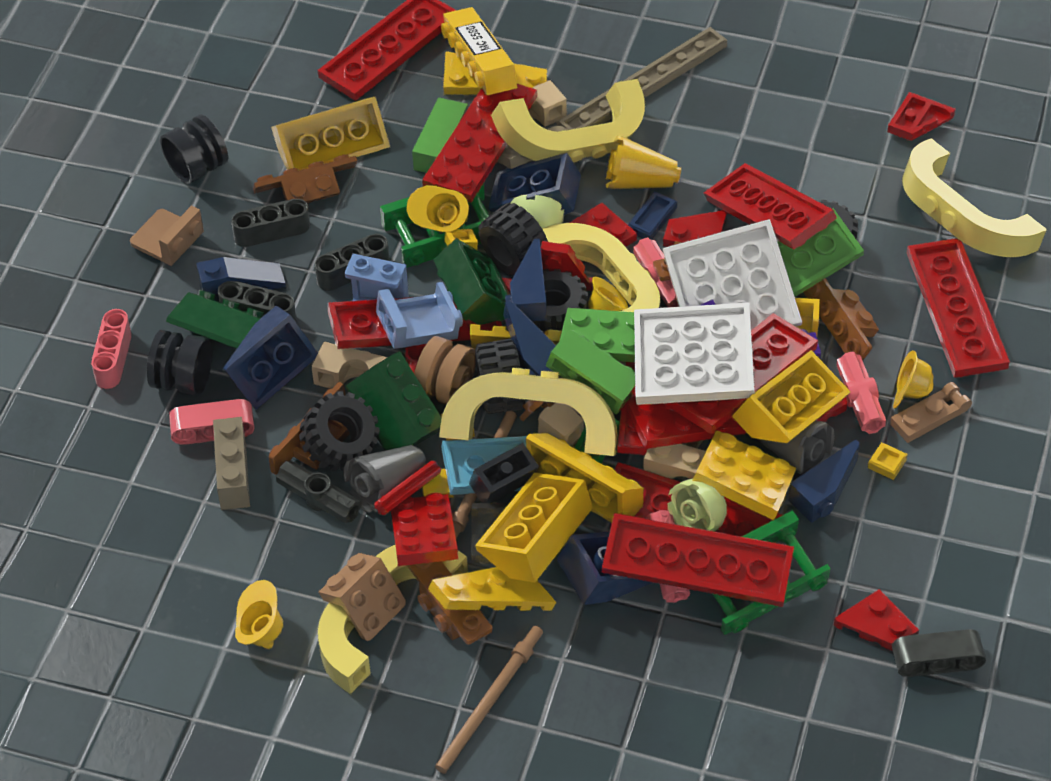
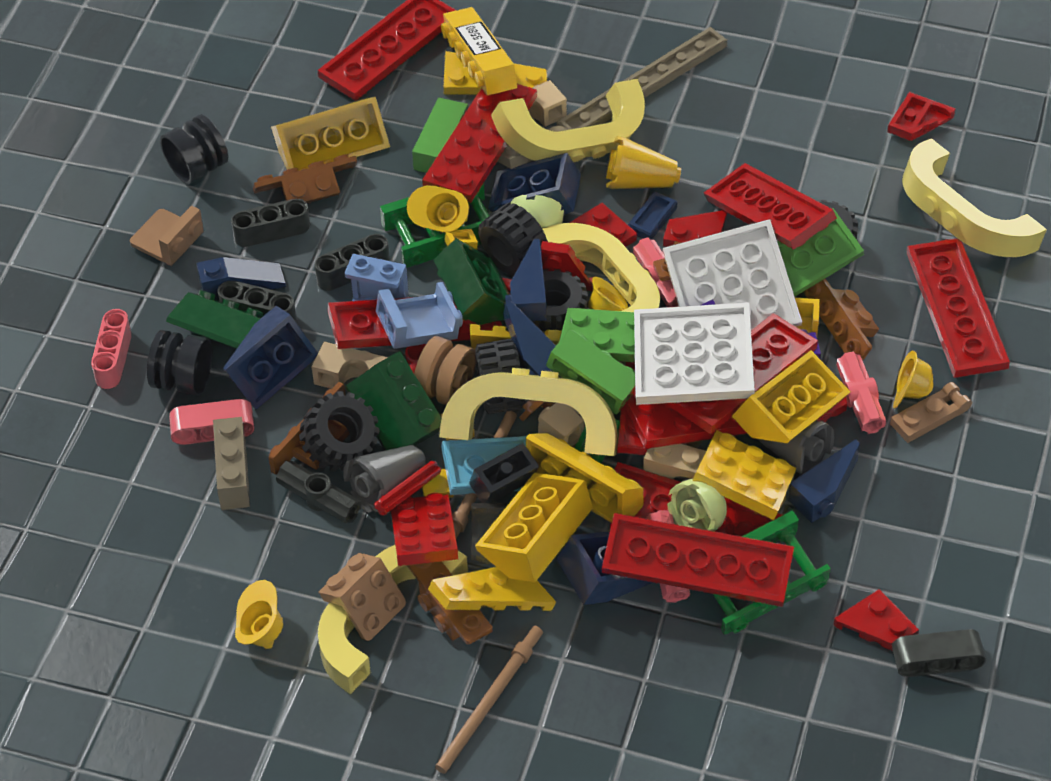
(887, 461): yellow tile -> none

